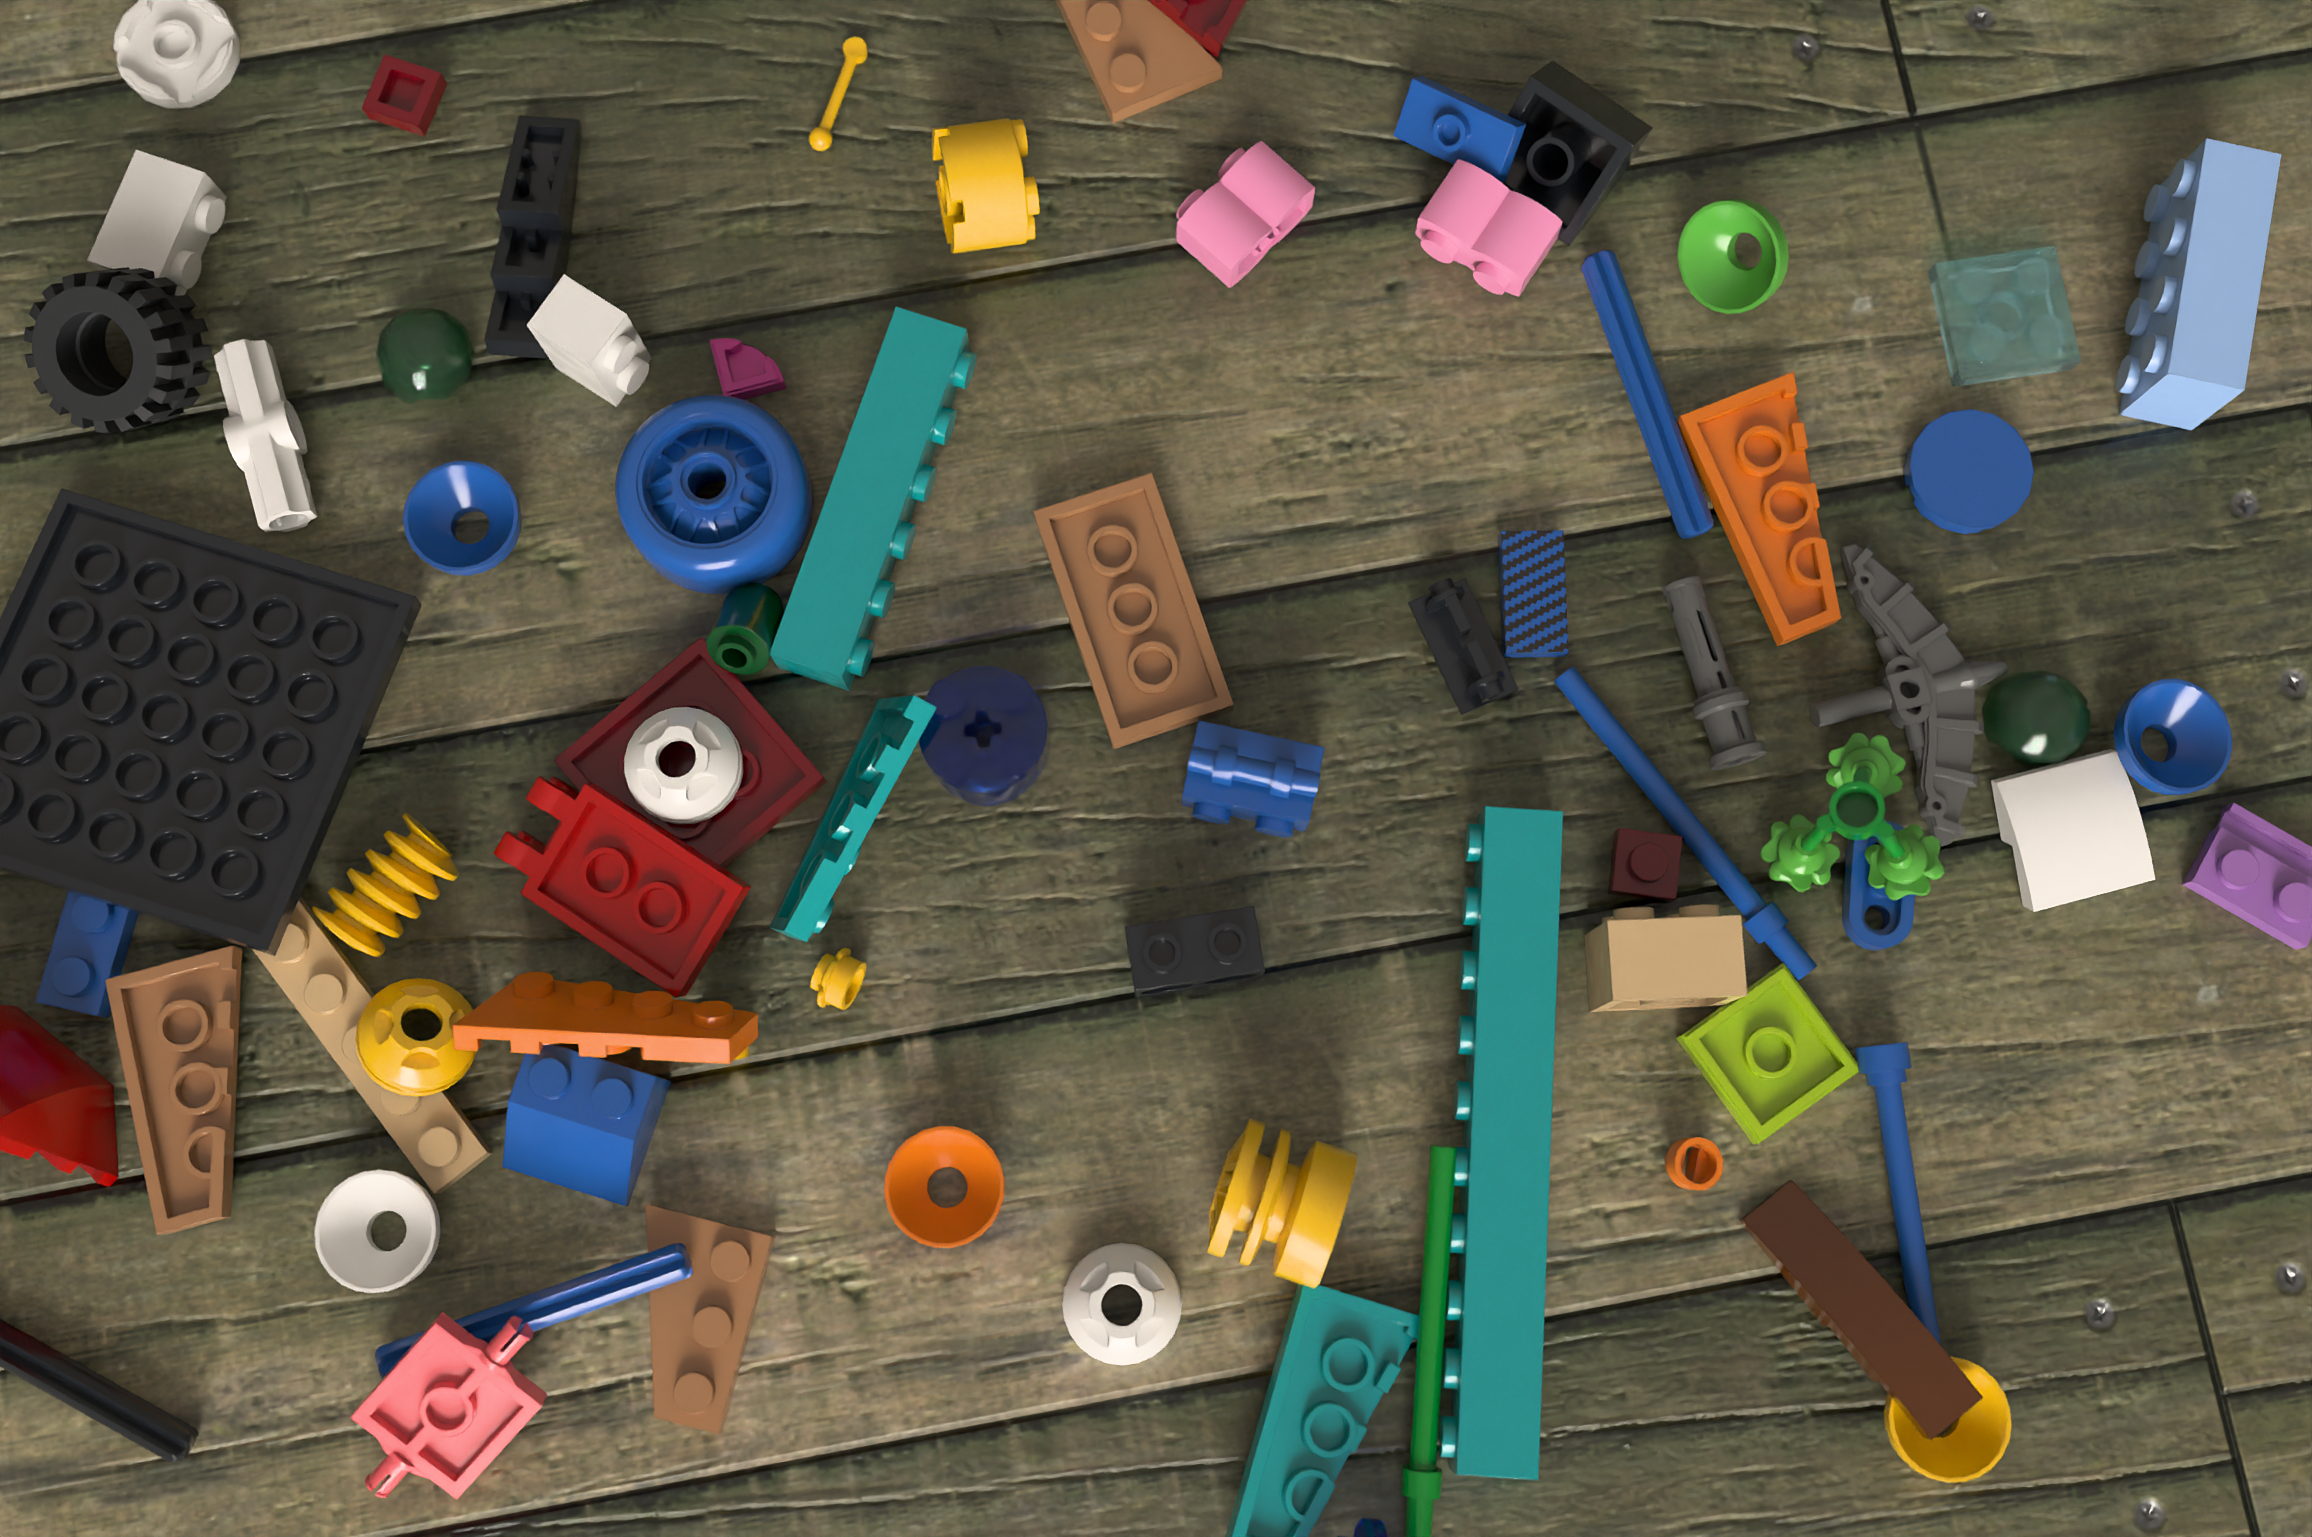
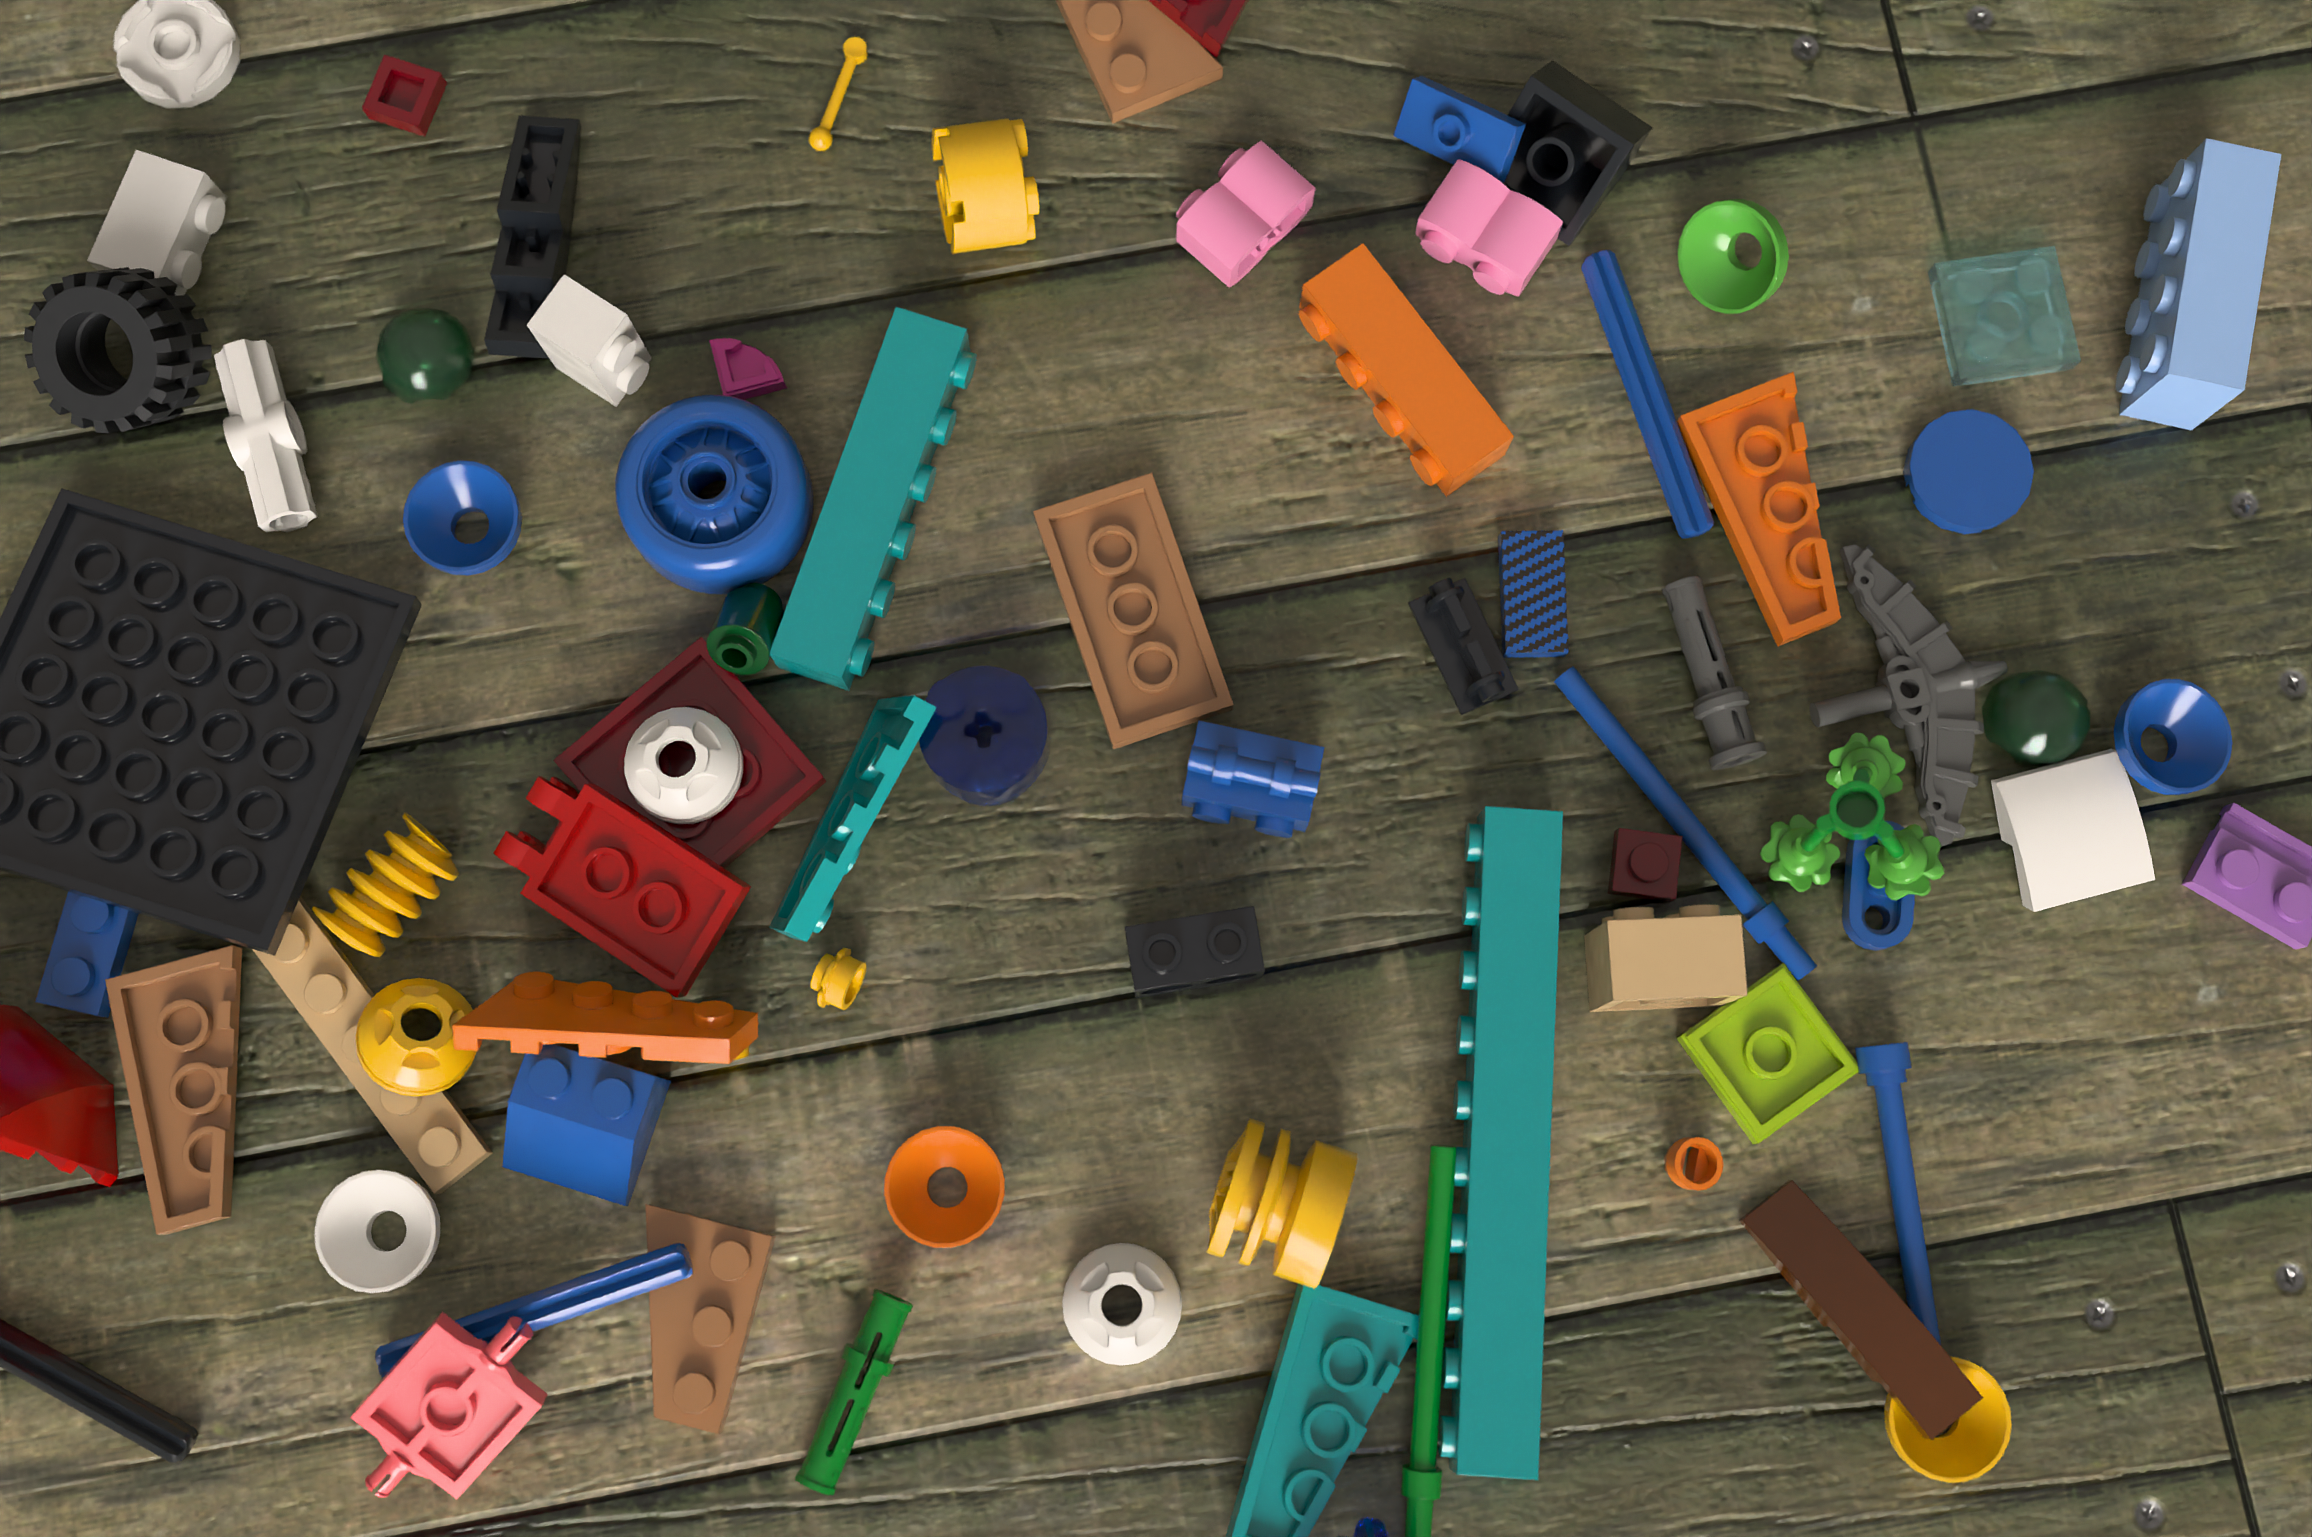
(824, 1466): none -> green pin
(1403, 371): none -> orange brick

